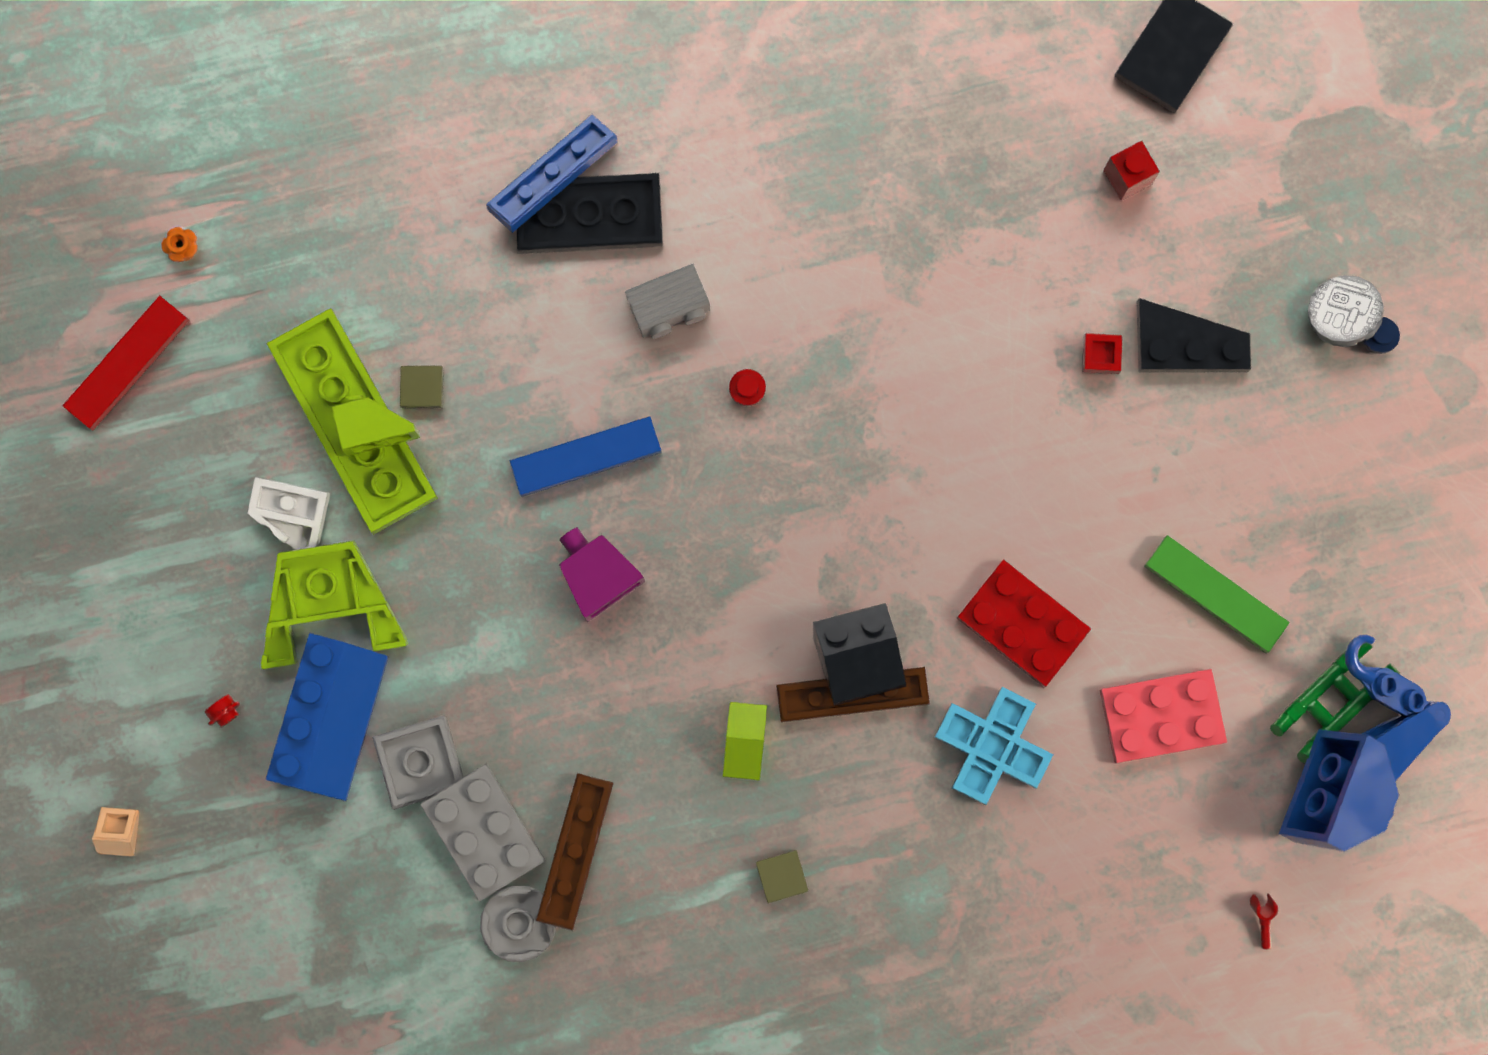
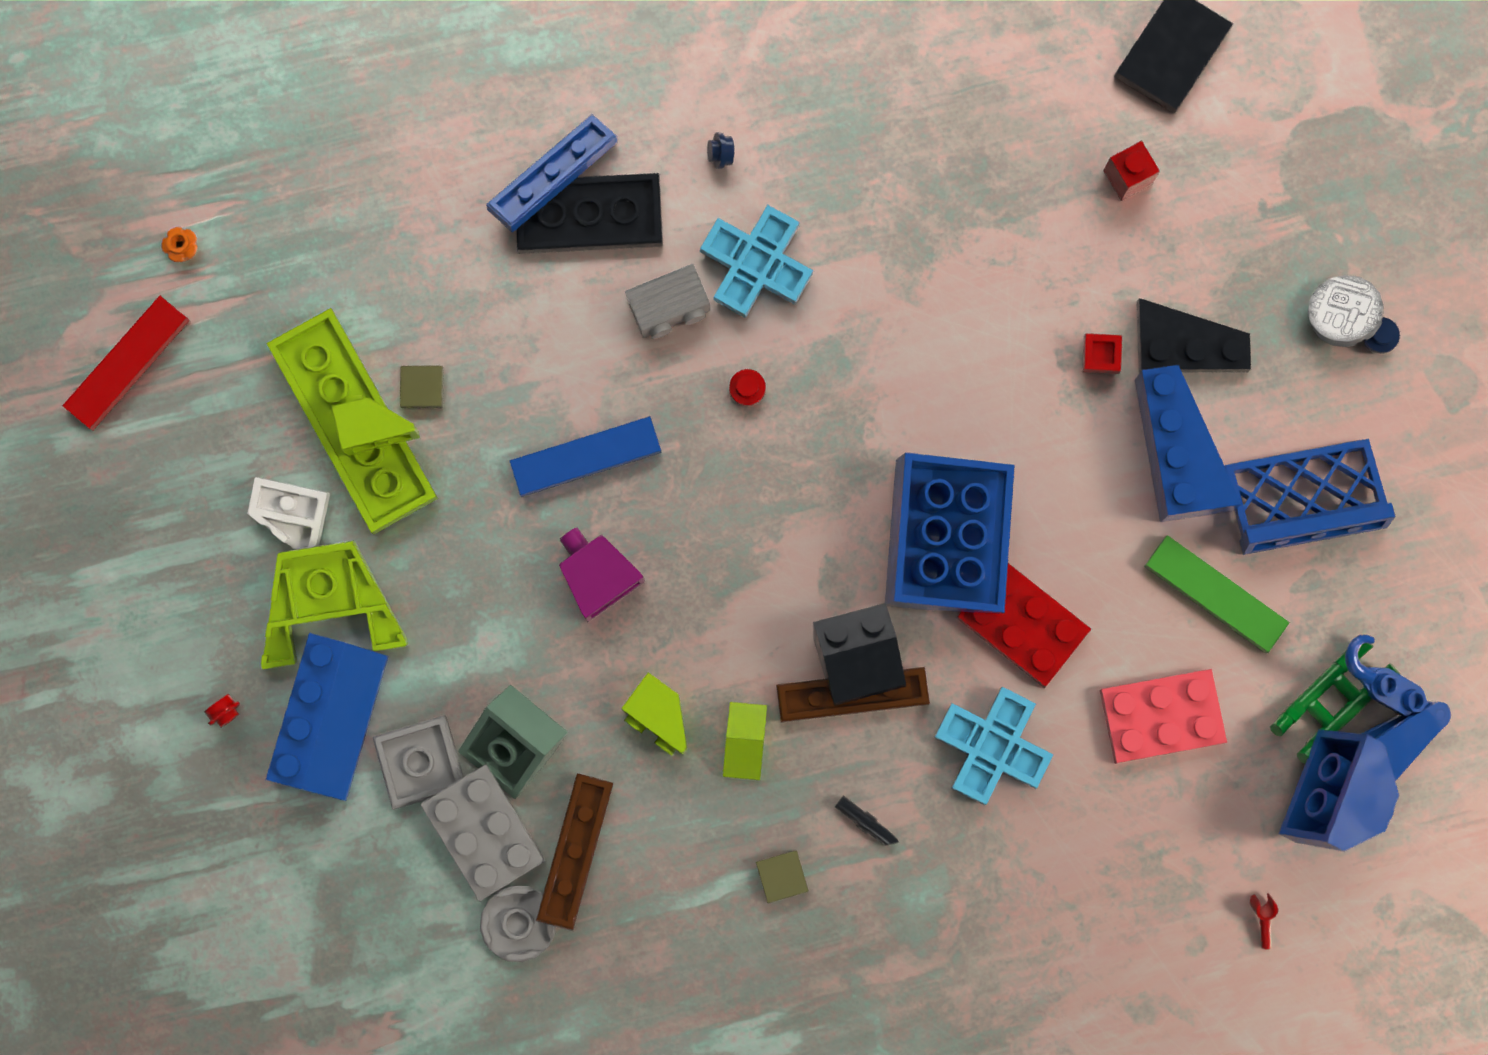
(116, 831): light nougat slope -> none
(512, 740): none -> sand green slope
(658, 710): none -> lime slope
(720, 150): none -> dark blue plate
(756, 261): none -> medium azure plate
(866, 821): none -> black piece
(949, 534): none -> blue slope
(1180, 450): none -> blue wedge
(1323, 523): none -> blue fence

